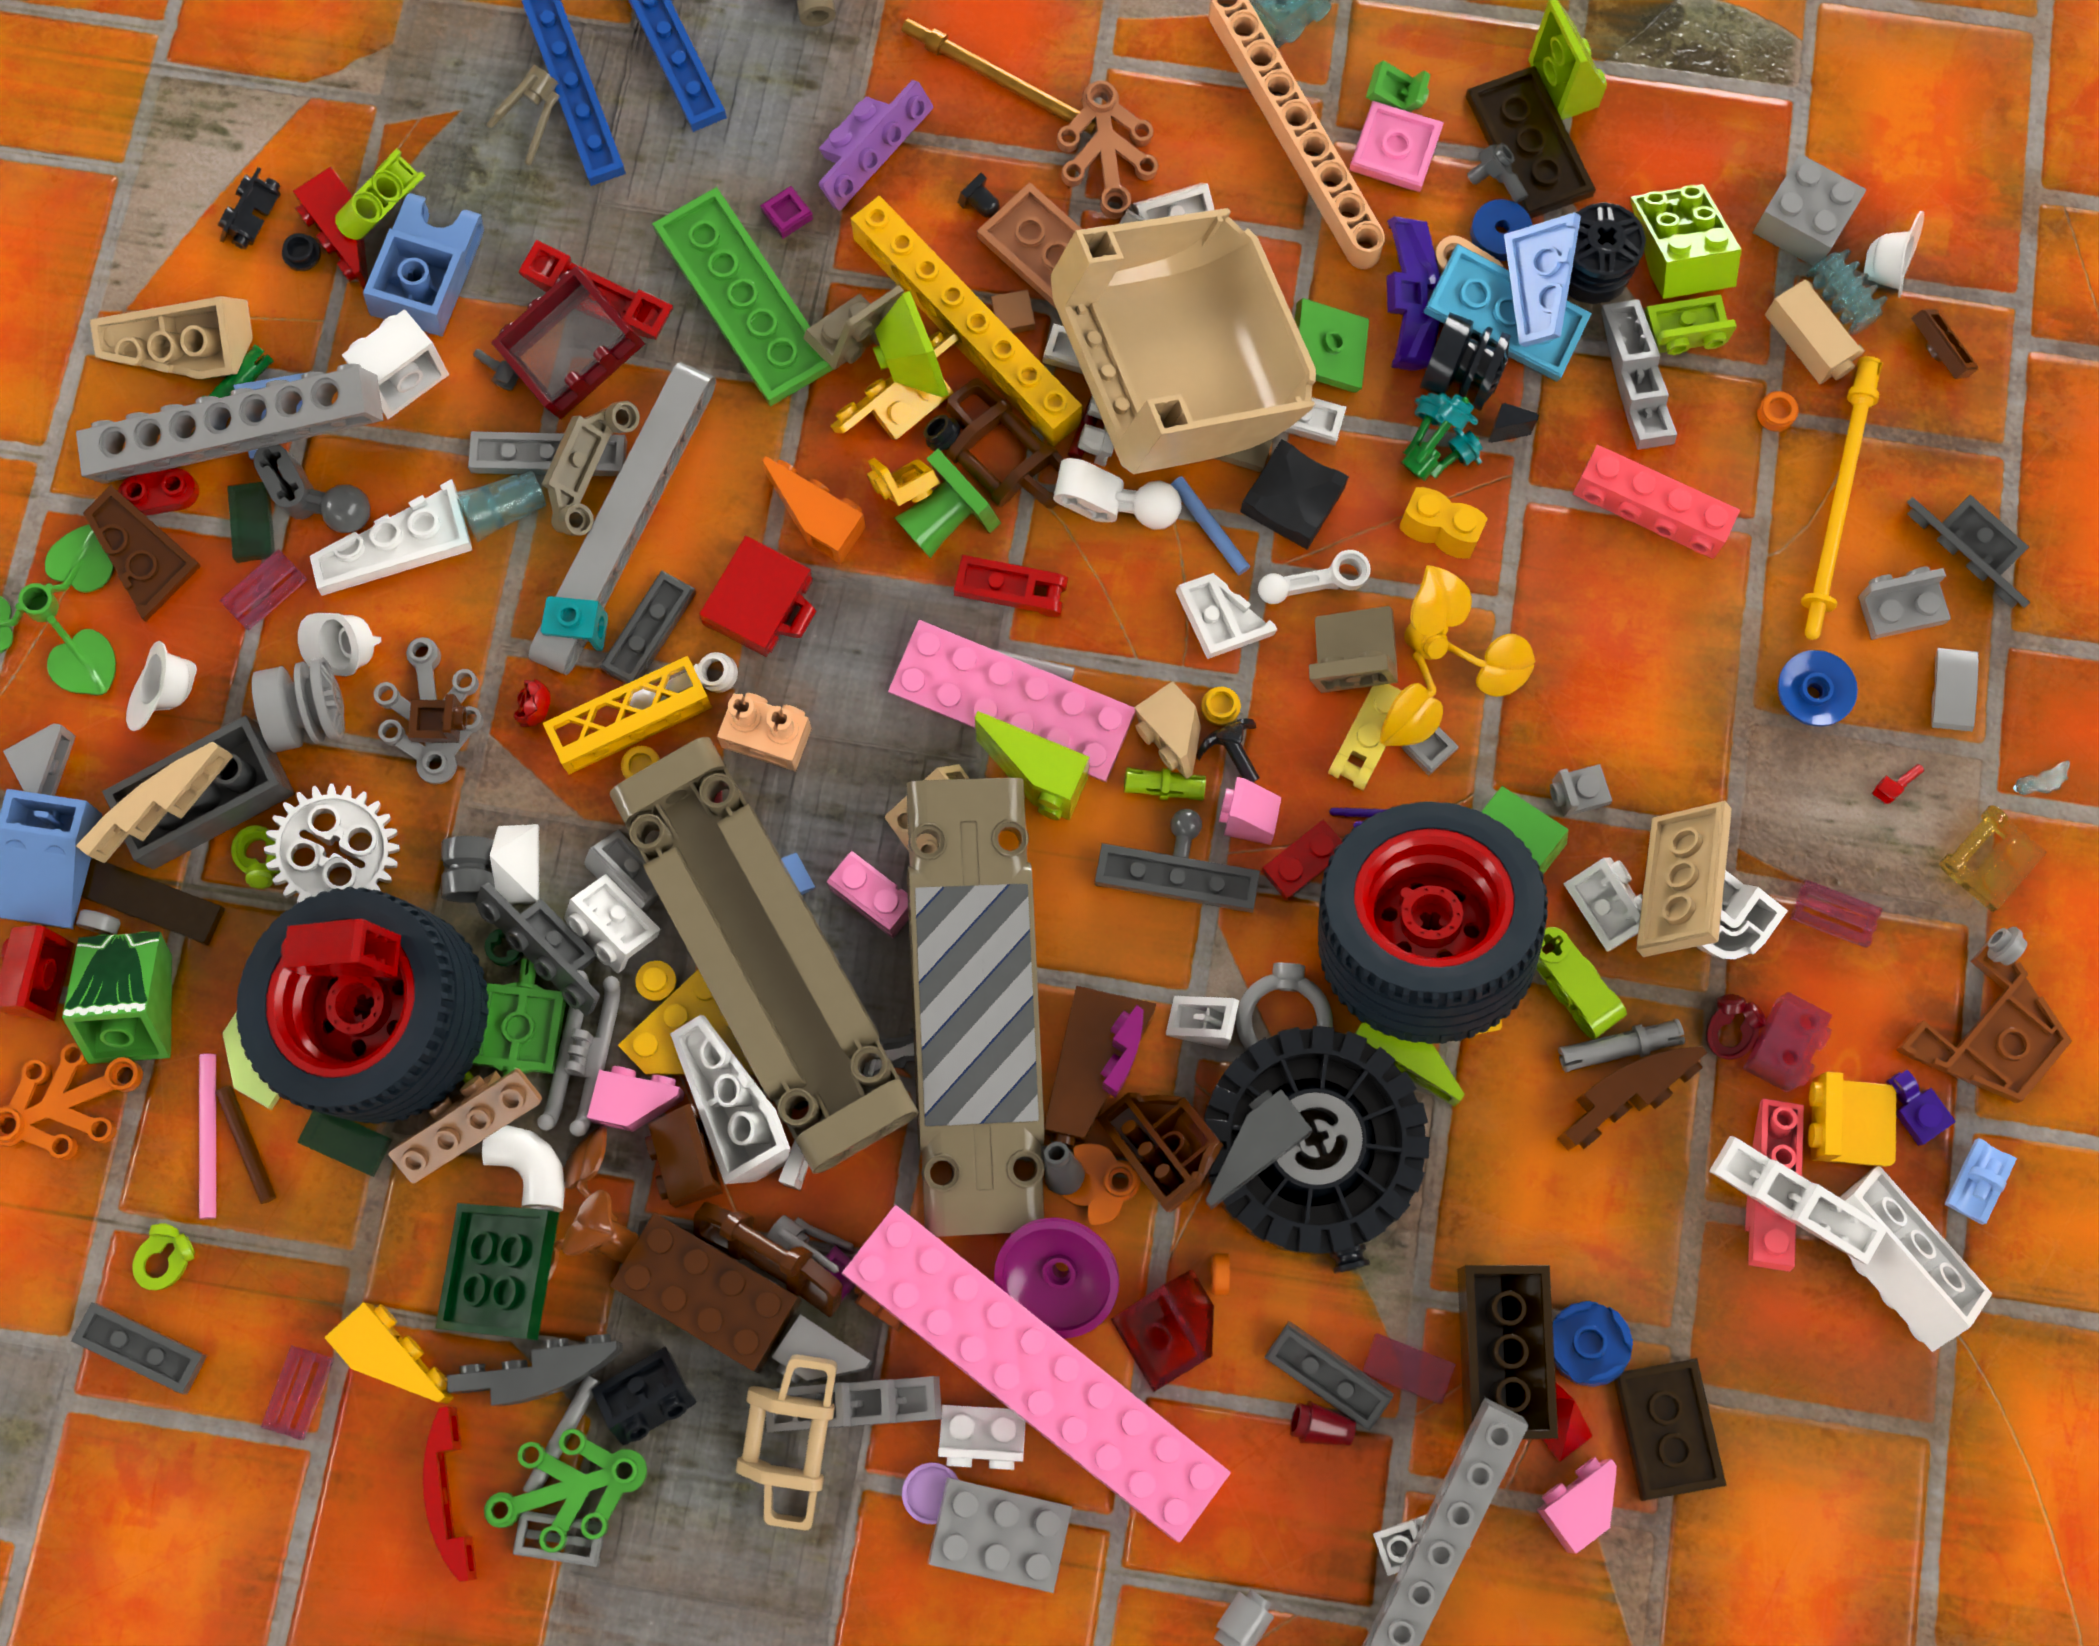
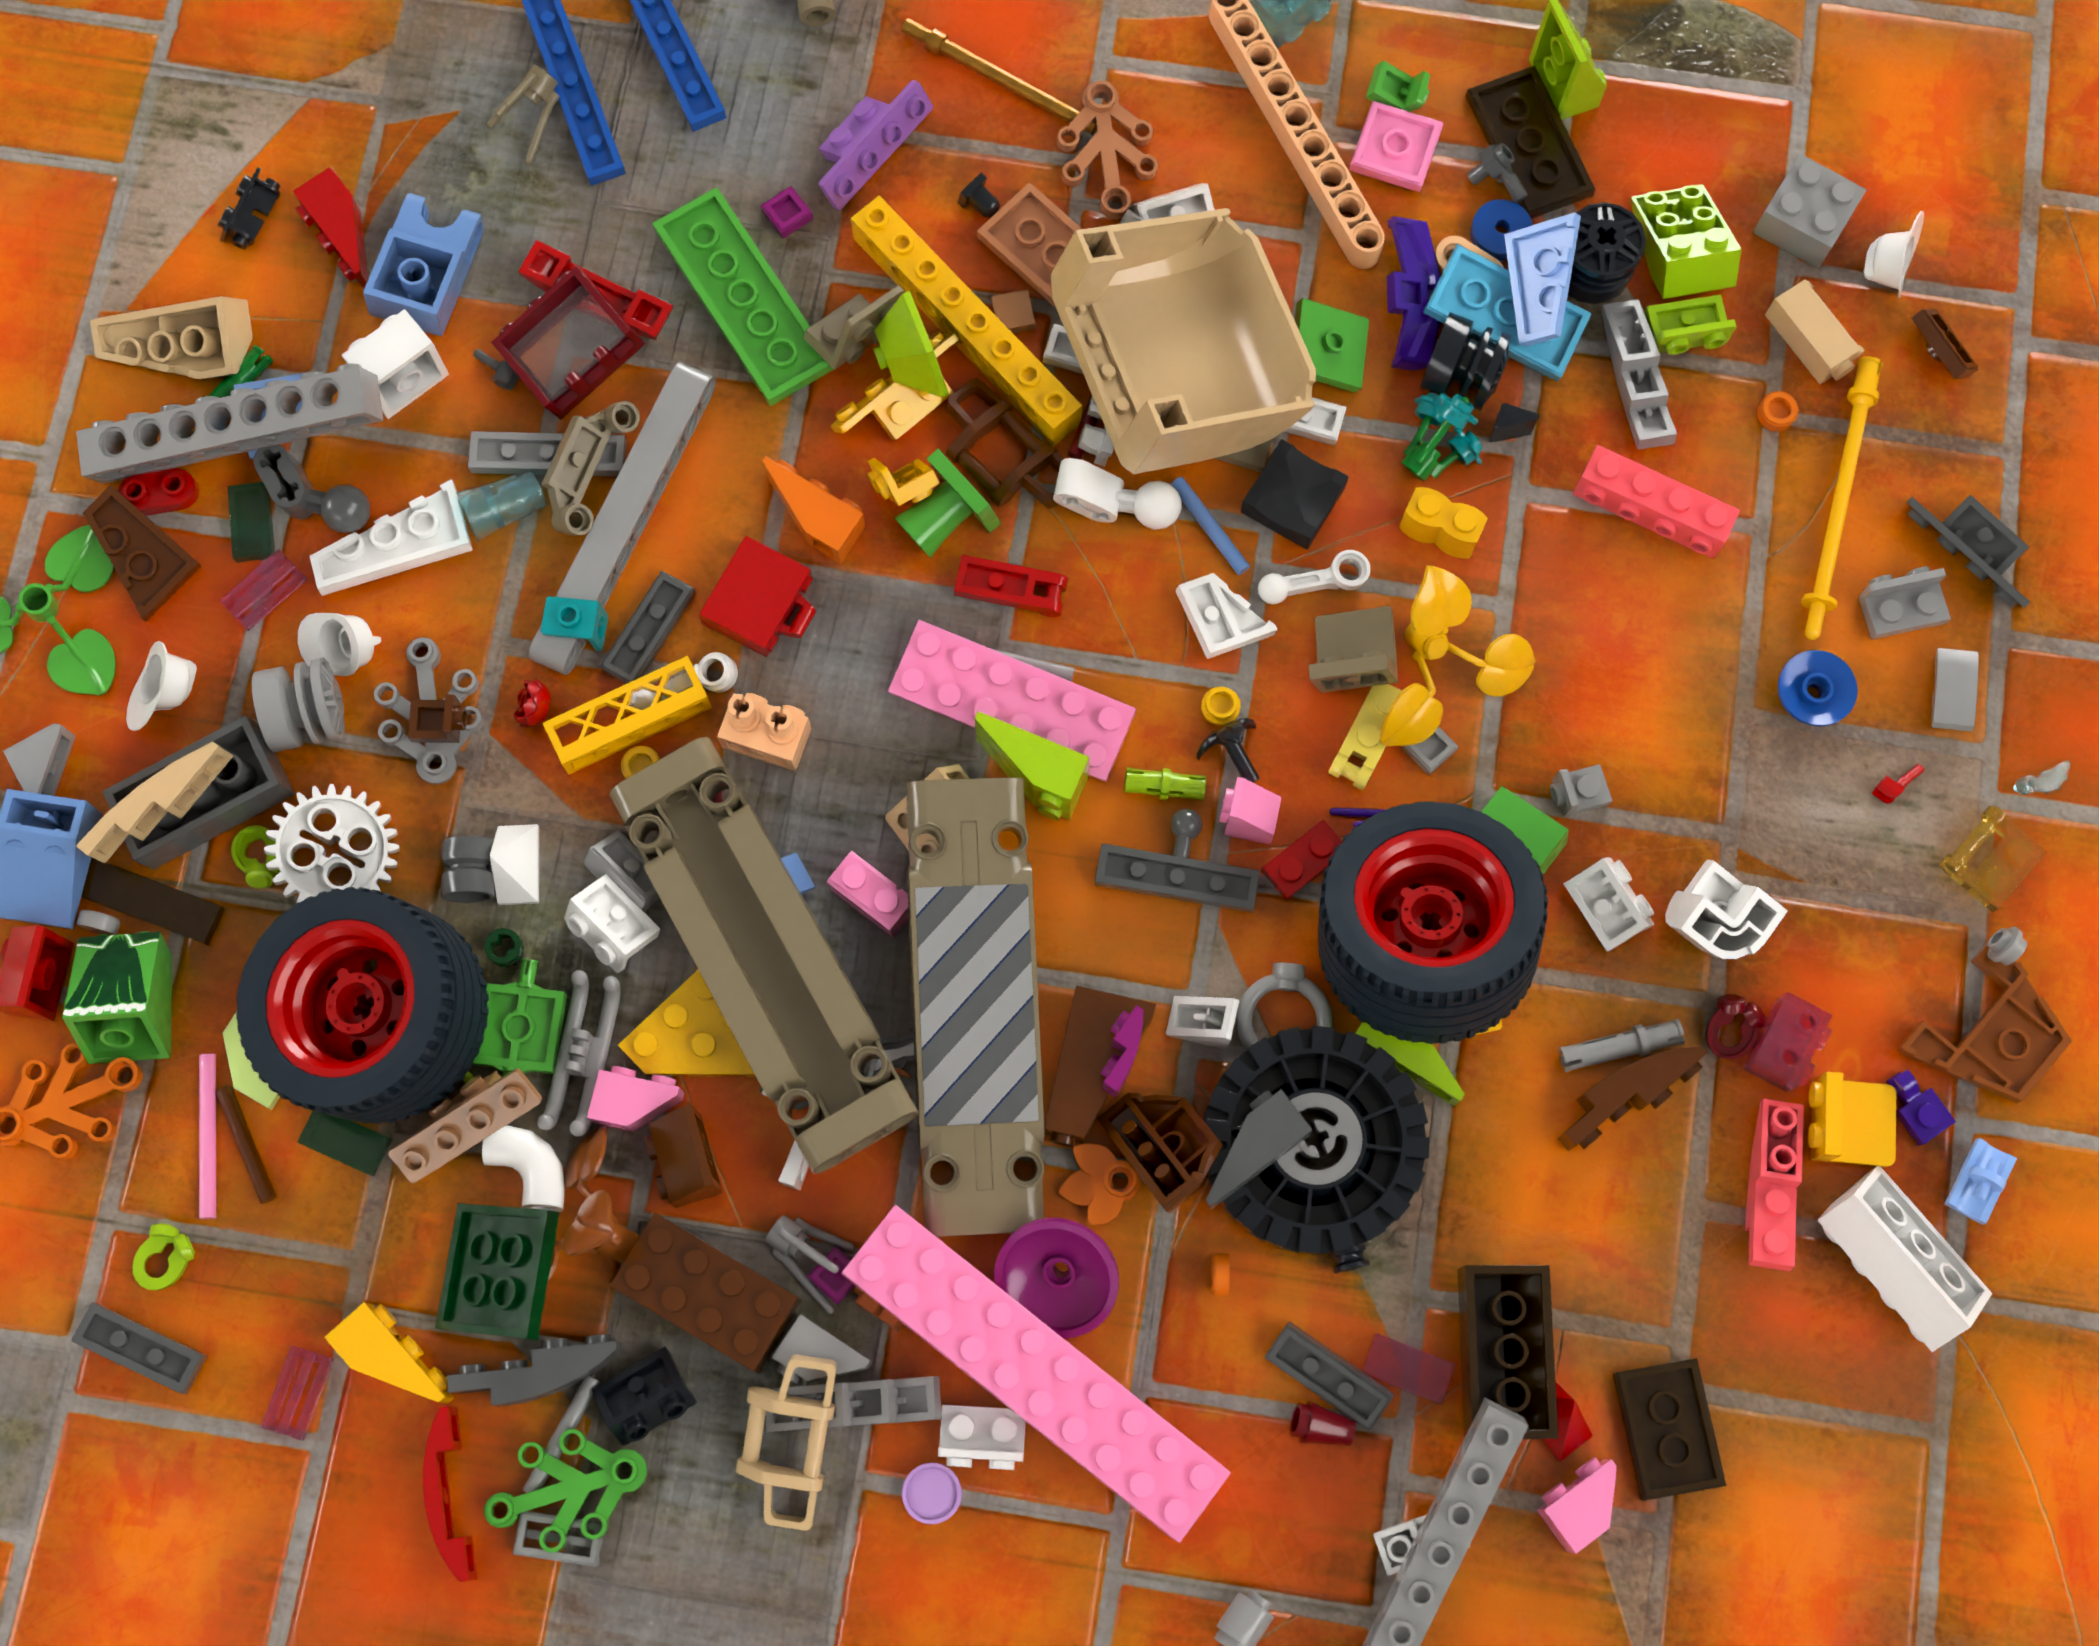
(301, 252): black plate -> none
(341, 949): red slope -> none
(377, 196): lime piece -> none
(546, 943): dark grey bracket -> none
(656, 980): yellow plate -> none
(732, 1107): white wedge -> none
(792, 1267): reddish brown bar -> none
(941, 432): black plate -> none
(999, 1535): light grey plate -> none
(1062, 1169): dark grey cone -> none
(1169, 1329): clear red slope -> none
(1172, 725): tan slope -> none
(1578, 985): lime piece -> none
(1591, 1344): blue tile -> none
(1684, 879): tan tile -> none
(1798, 1200): white slope -> none
(1847, 291): clear light blue piece -> none
(1869, 925): clear pink tile -> none

